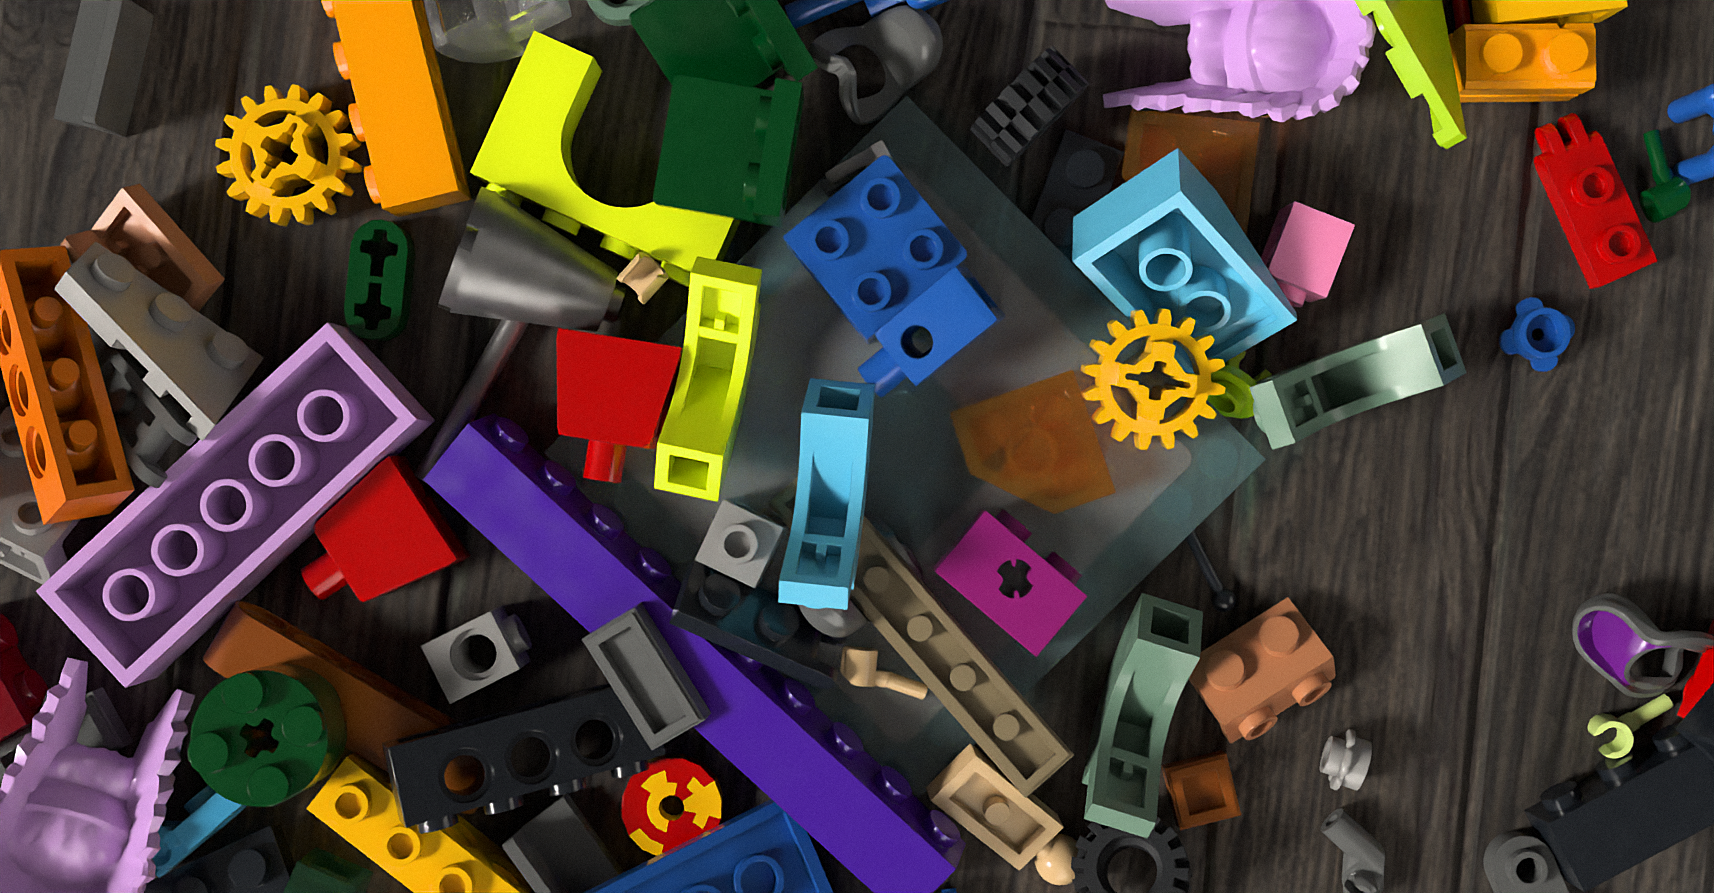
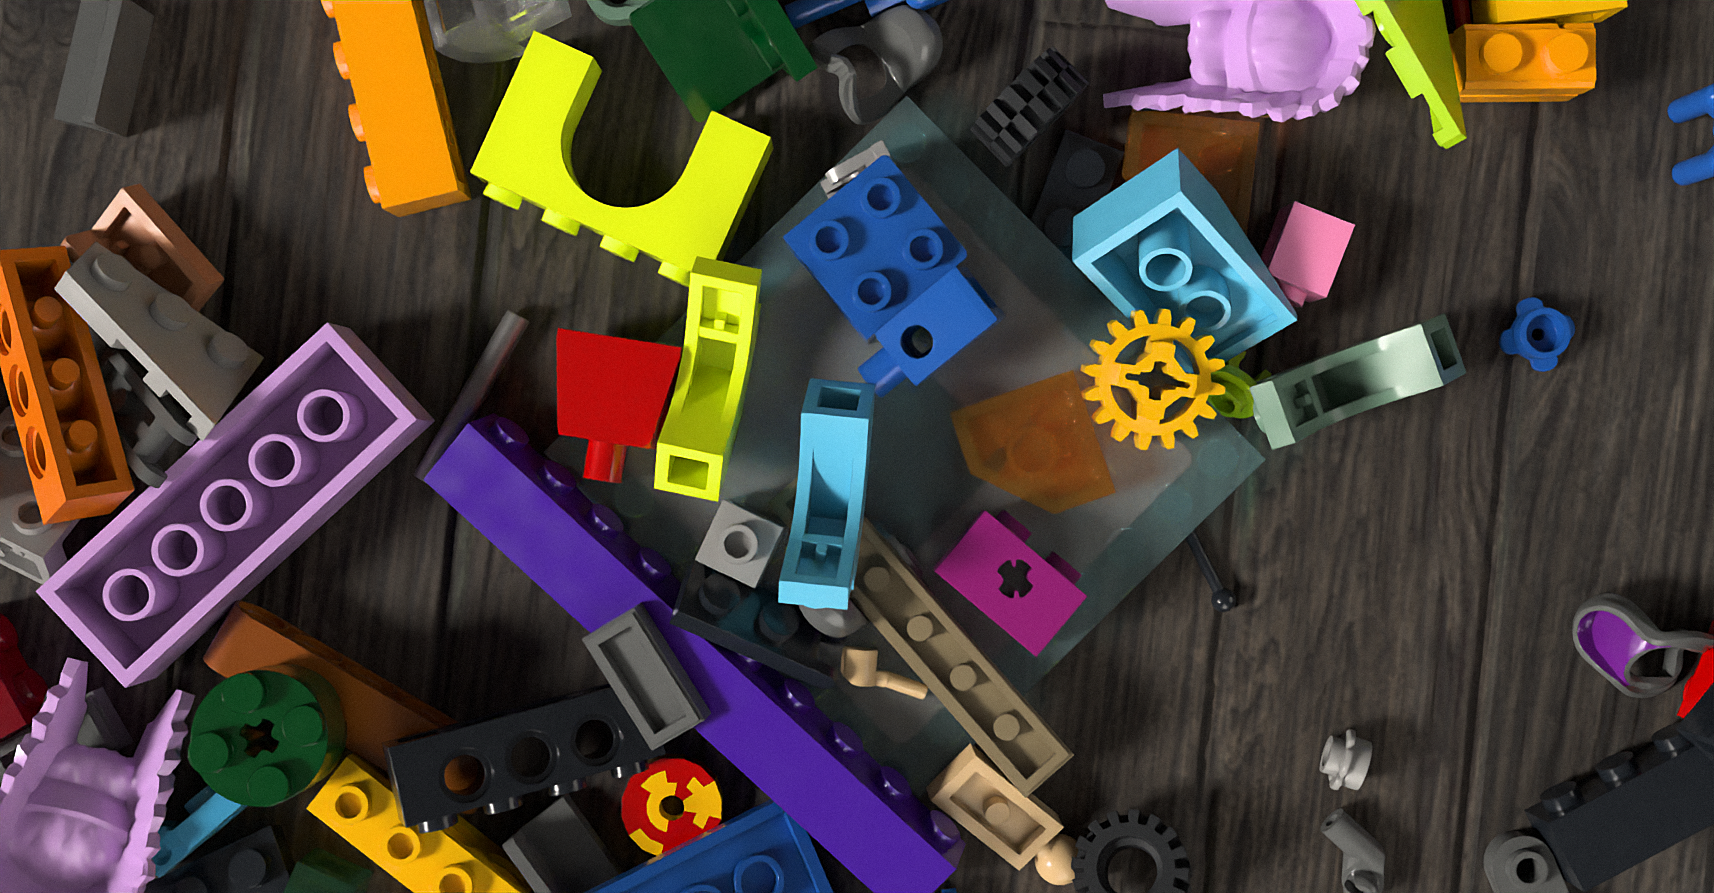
(302, 131): yellow gear -> none
(364, 279): dark green beam -> none
(382, 536): red torso -> none
(459, 672): light grey brick -> none
(527, 272): flat silver cone -> none
(643, 276): tan hand -> none
(729, 149): dark green bracket -> none
(1136, 712): sand green arch -> none
(1201, 790): dark orange tile -> none
(1263, 671): nougat bracket -> none
(1591, 202): red hinge -> none
(1627, 725): yellowish green hand -> none
(1670, 192): dark green hand -> none

